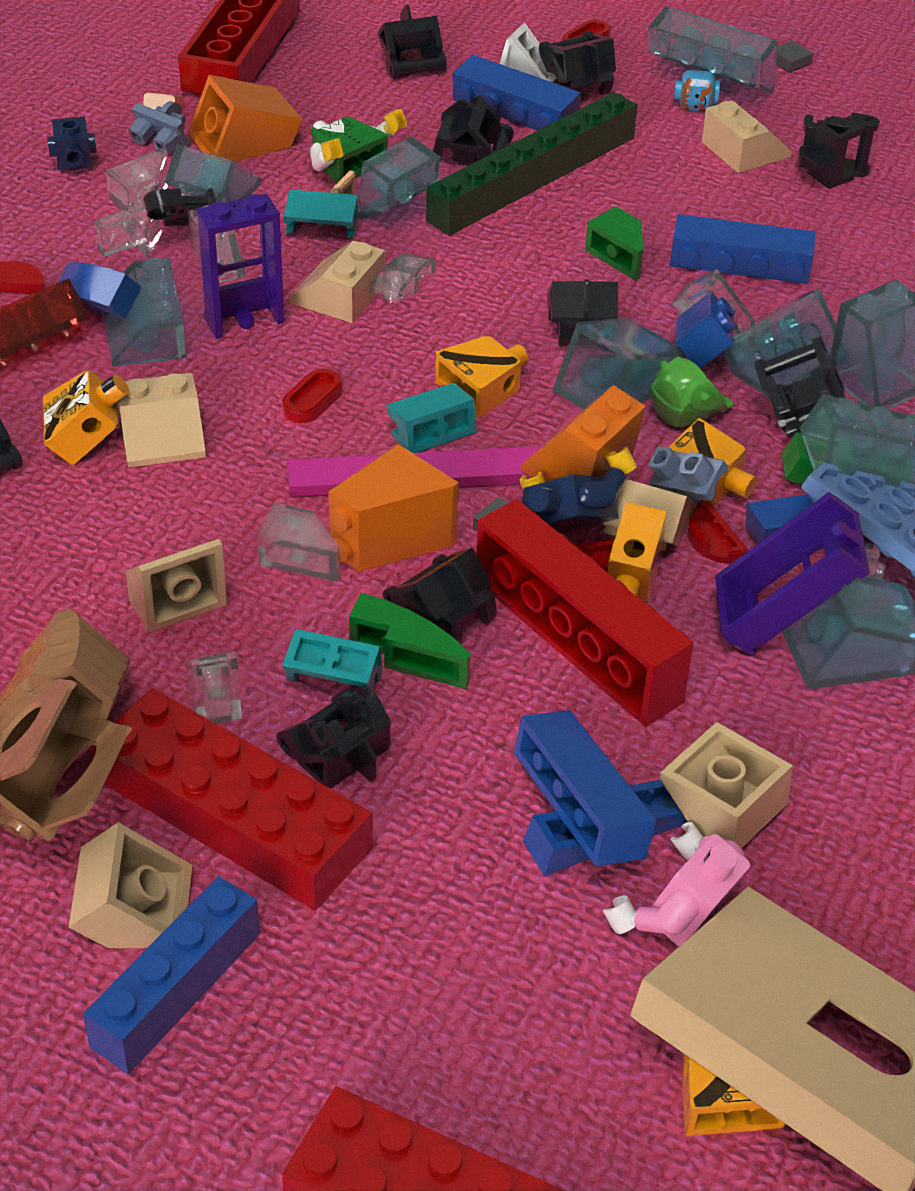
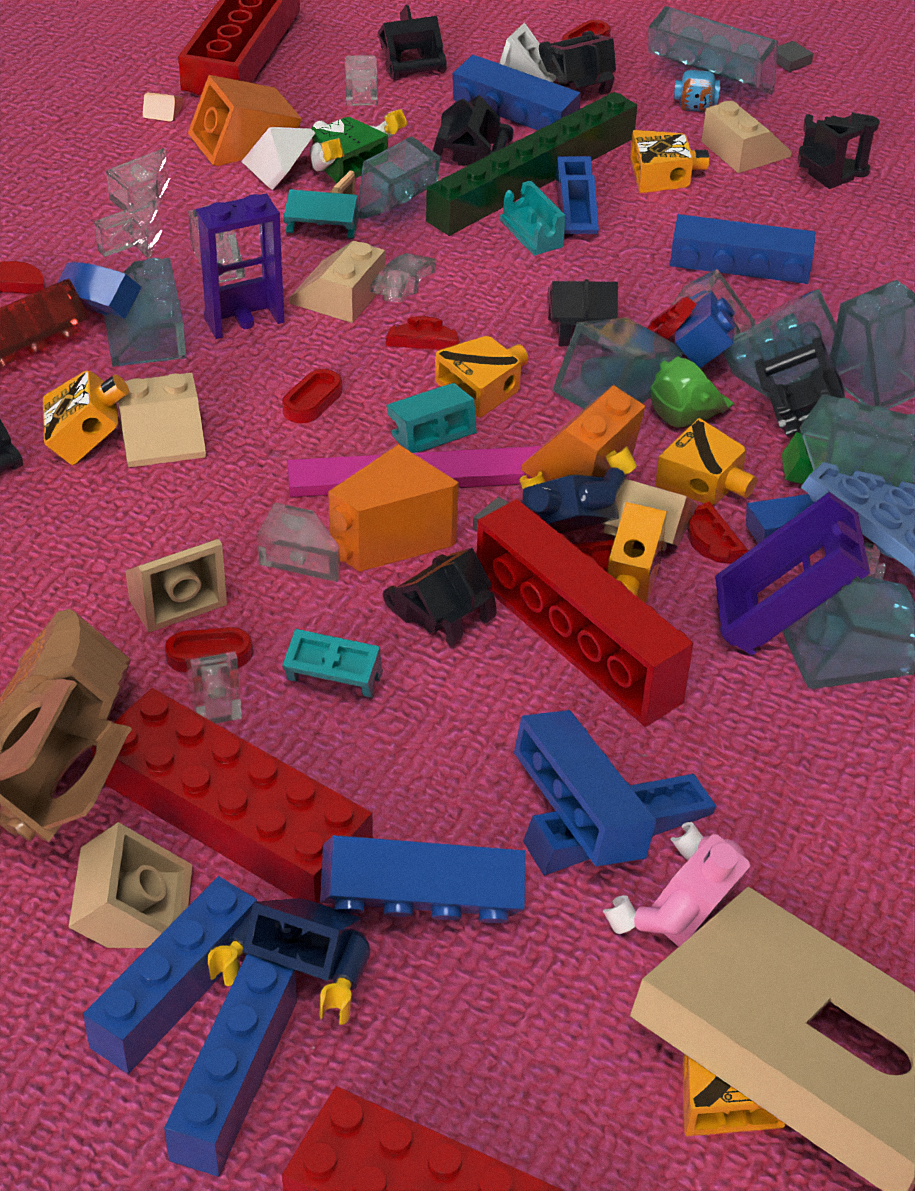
(71, 143): dark blue brick -> none
(163, 123): sand blue hips -> none
(173, 207): black piece -> none
(198, 171): clear light blue slope -> none
(207, 641): none -> red tile
(231, 1066): none -> blue brick
(277, 153): none -> white slope
(302, 938): none -> dark blue torso
(337, 752): black piece -> none
(361, 80): none -> clear slope
(409, 641): green slope -> none
(422, 333): none -> red tile
(422, 877): none -> blue brick
(534, 219): none -> teal hinge
(577, 194): none -> blue slope
(617, 241): green slope -> none
(664, 160): none -> light orange torso
(672, 318): none -> red tile
(686, 473): sand blue hips -> none
(728, 784): tan slope -> none

